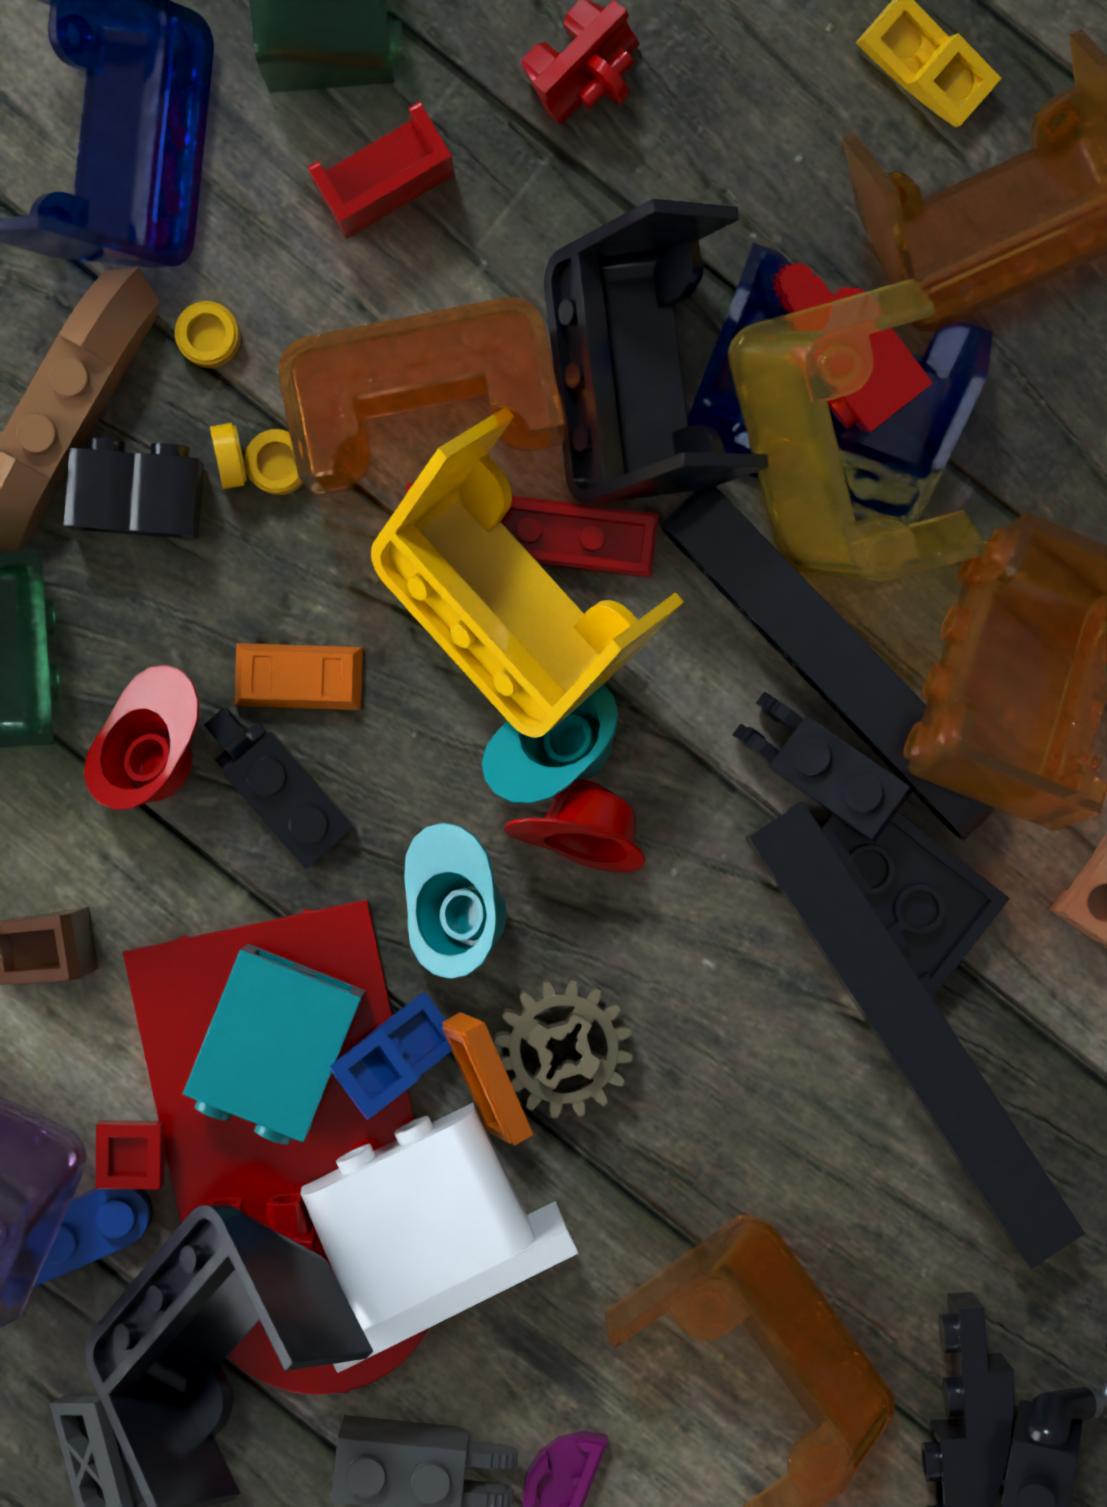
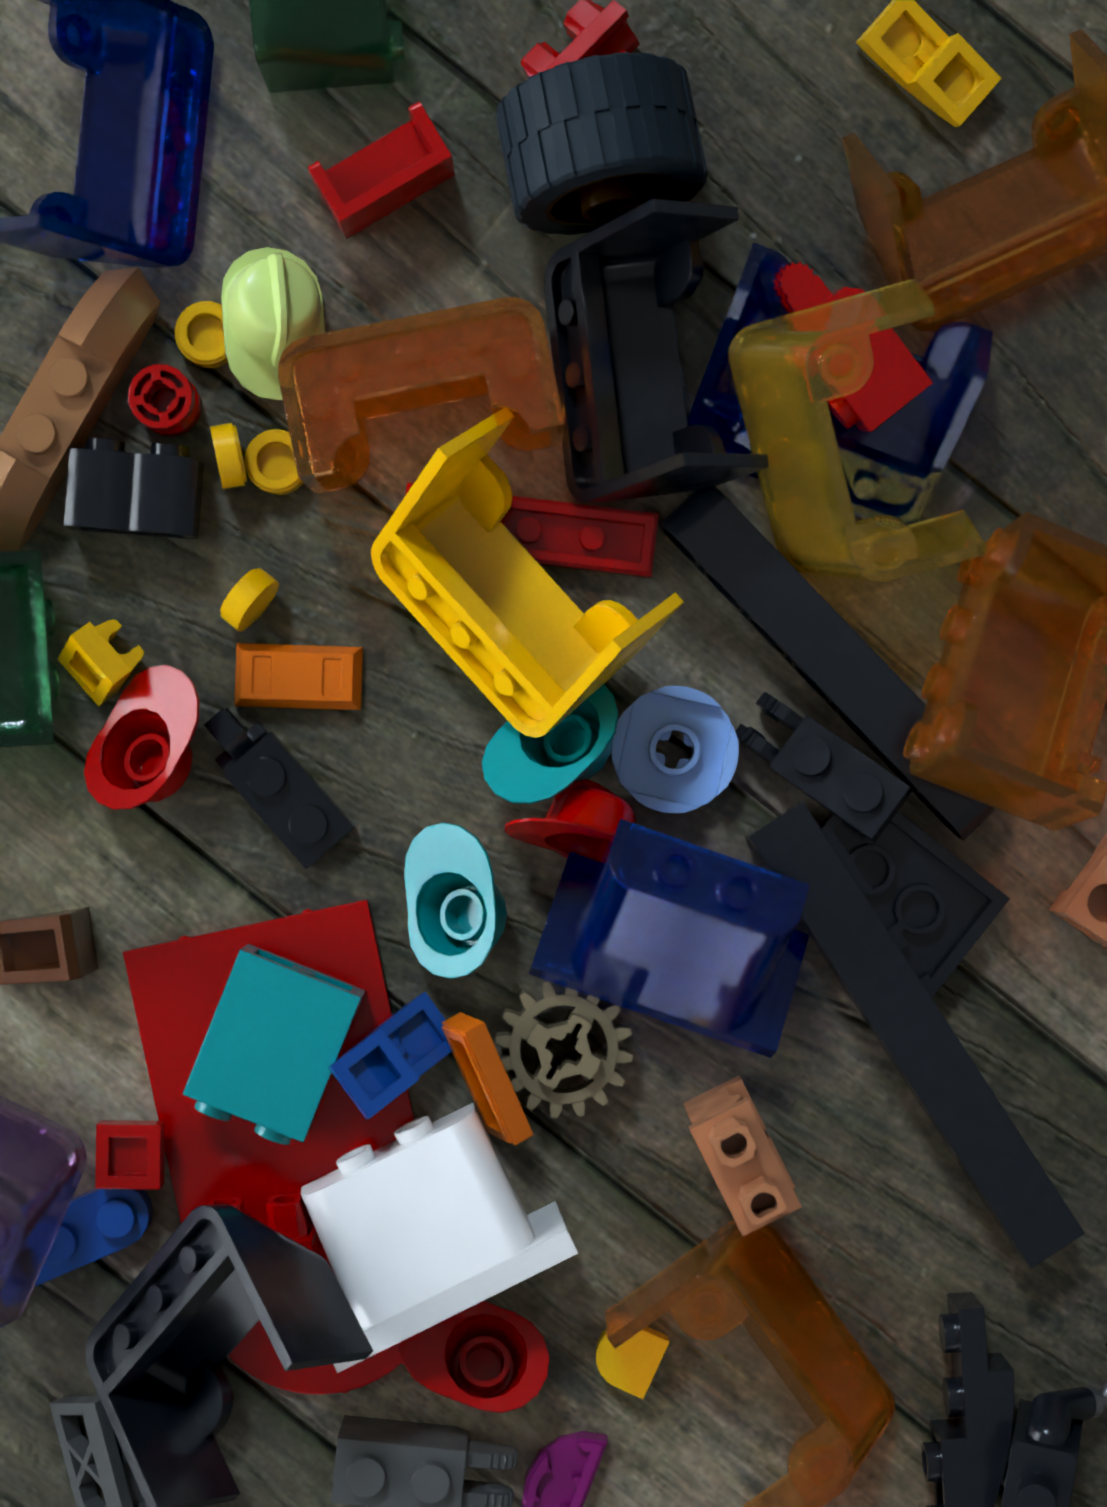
(96, 662): none -> yellow tile
(171, 410): none -> red wheel
(249, 599): none -> yellow tile
(266, 306): none -> yellowish green piece
(480, 1358): none -> red piece
(599, 141): none -> black wheel
(633, 1362): none -> yellow tile
(678, 936): none -> clear blue windscreen
(703, 728): none -> light blue plate
(741, 1156): none -> nougat hips

